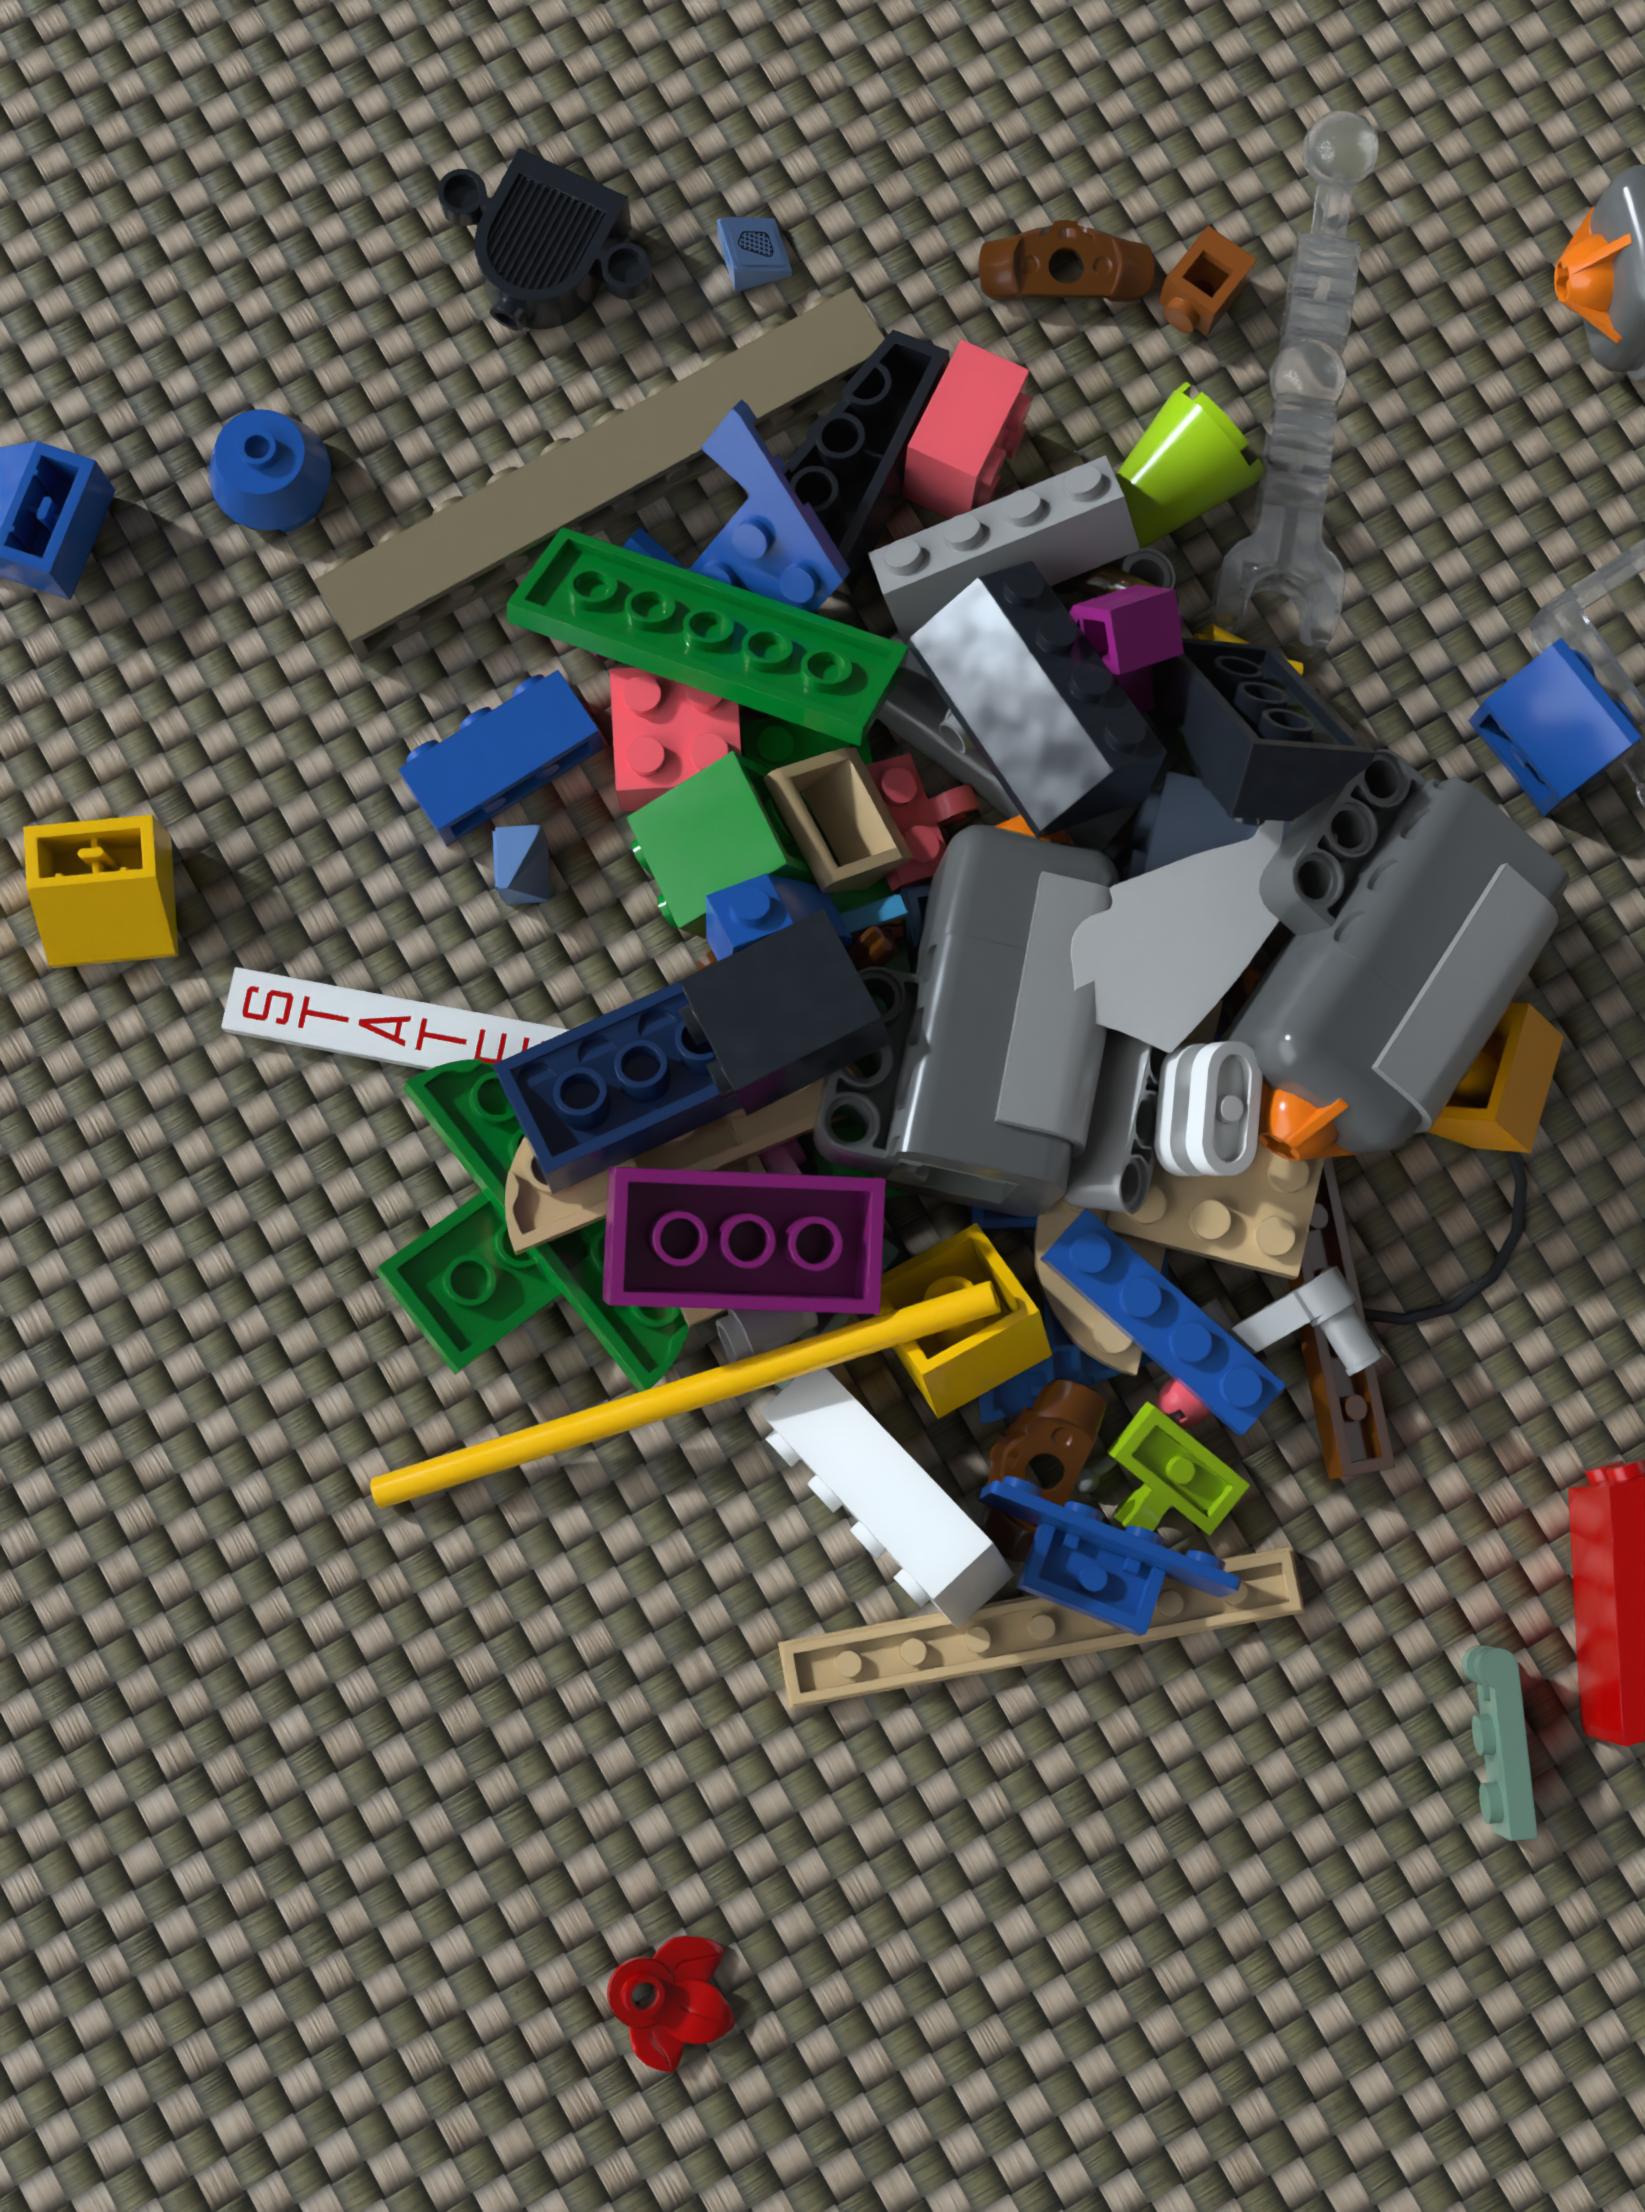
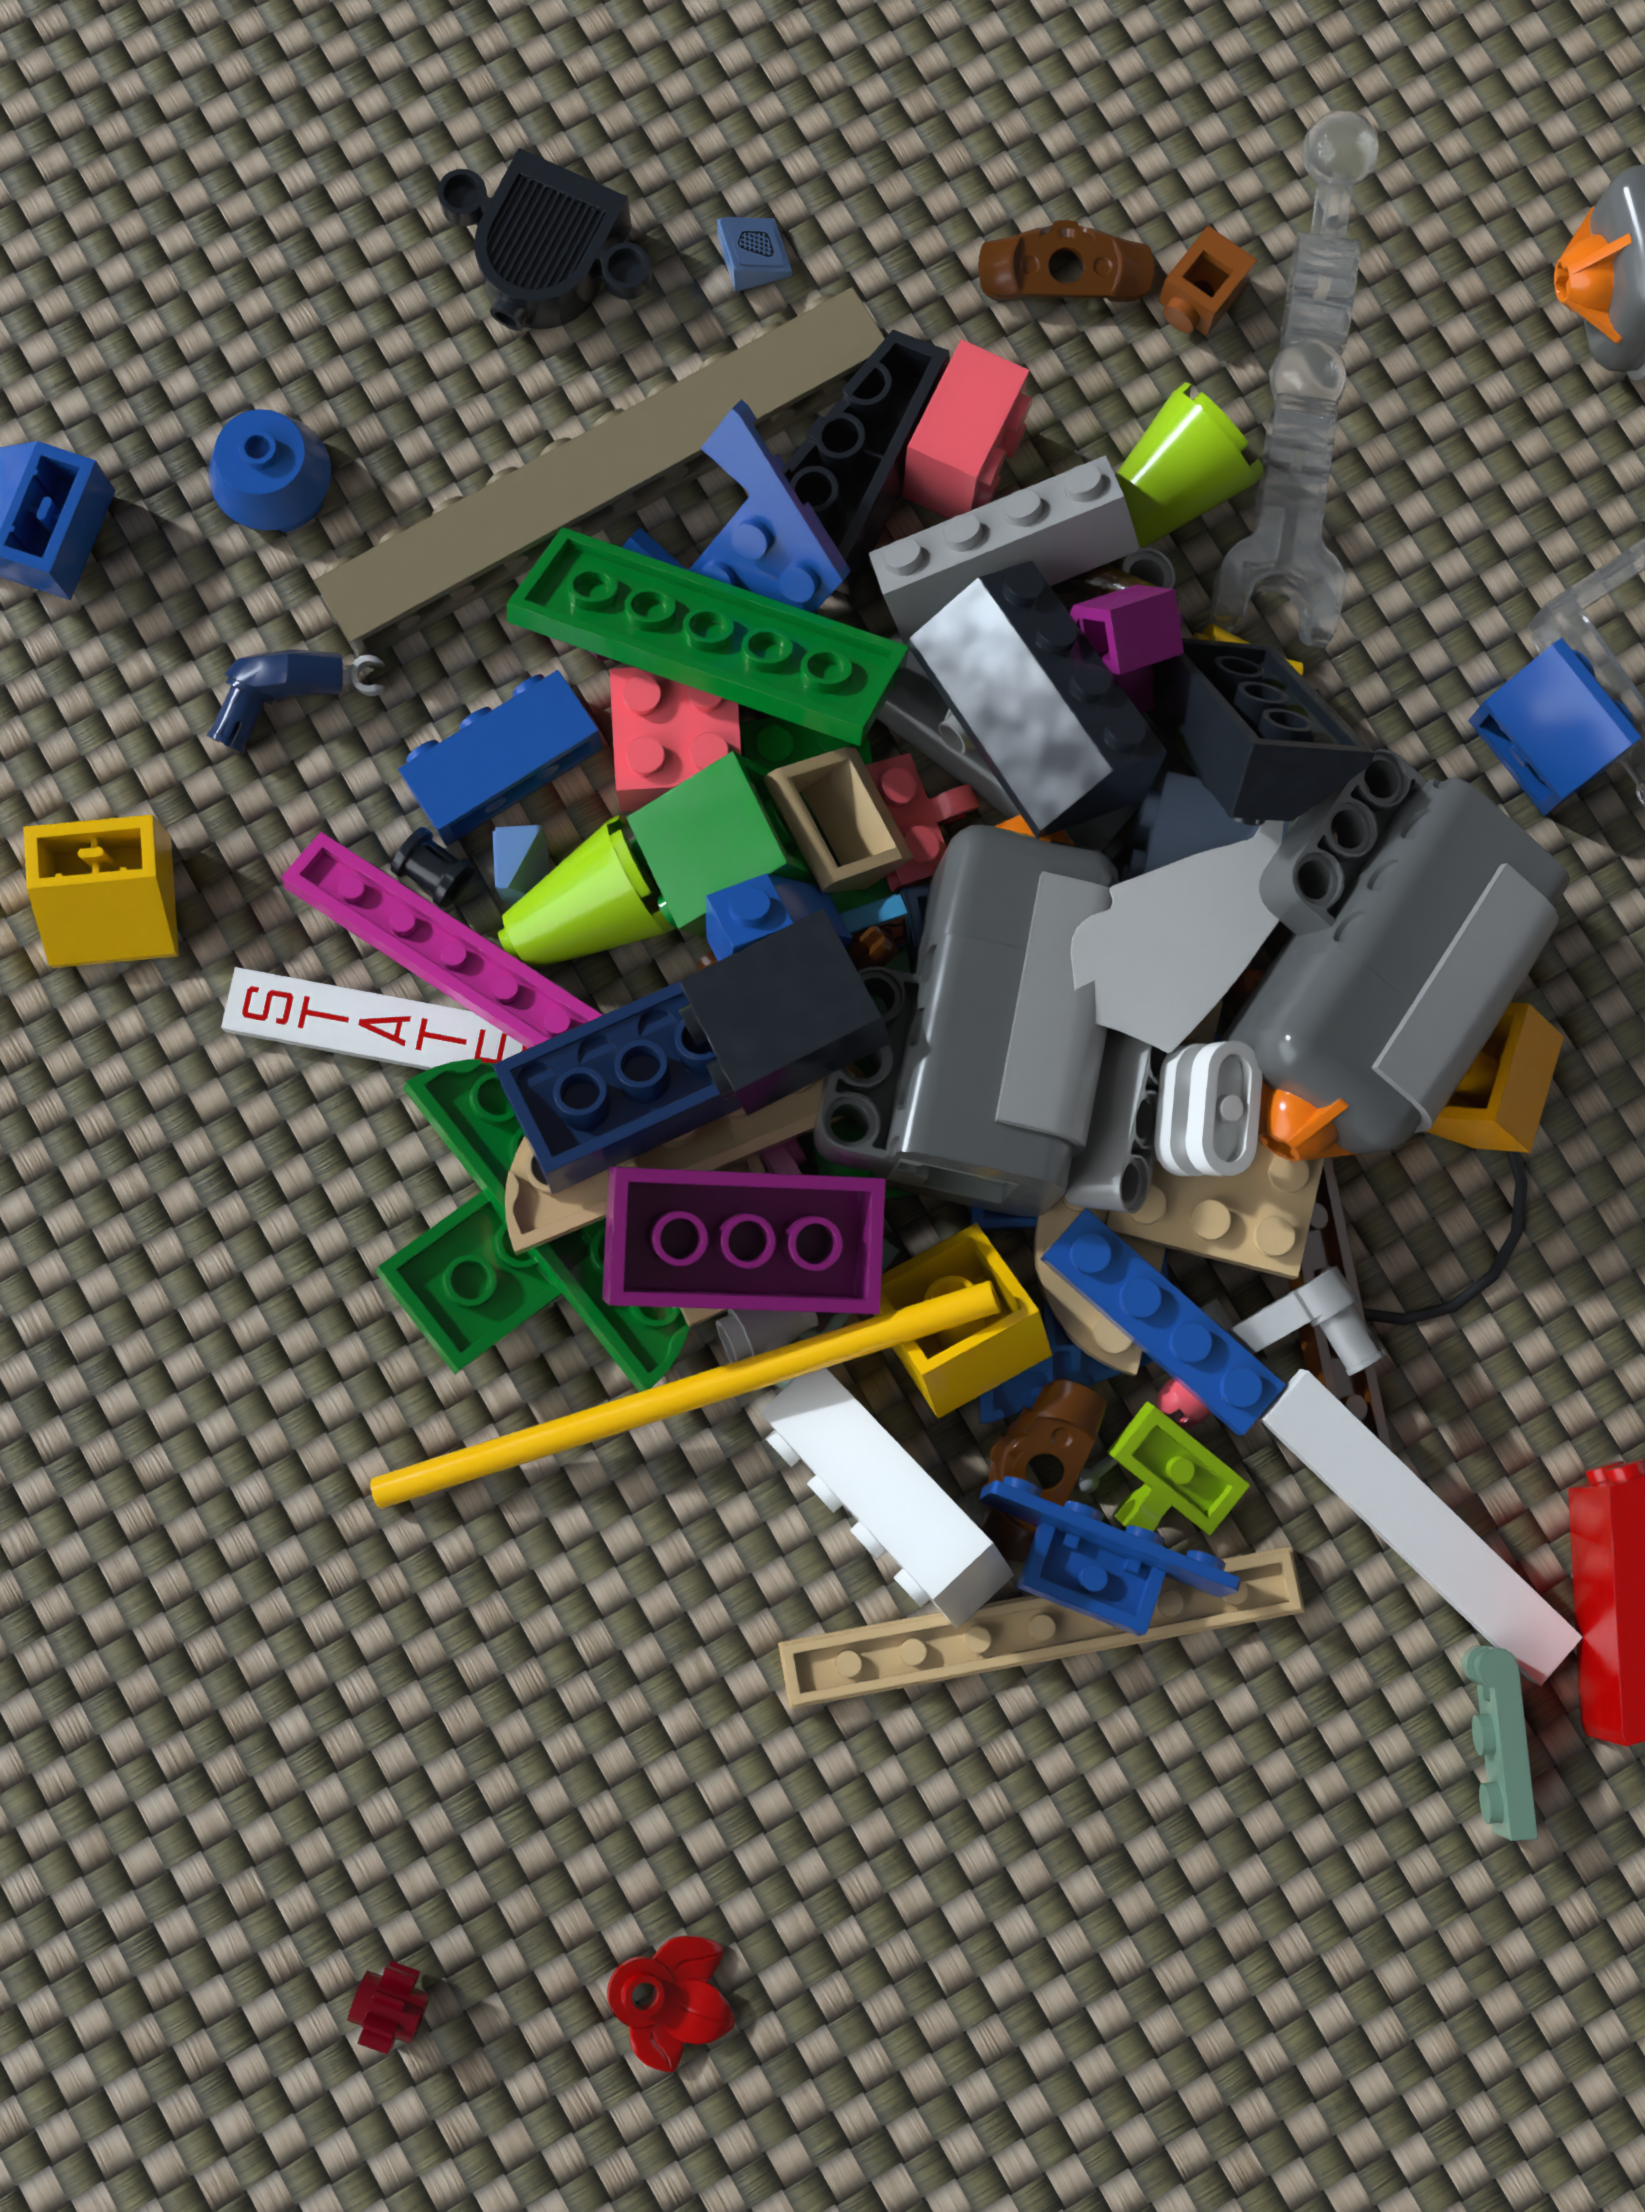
(278, 676): none -> dark blue arm
(388, 2007): none -> dark red gear
(432, 867): none -> black bush
(433, 944): none -> dark pink plate
(586, 903): none -> lime cone
(1419, 1526): none -> white tile

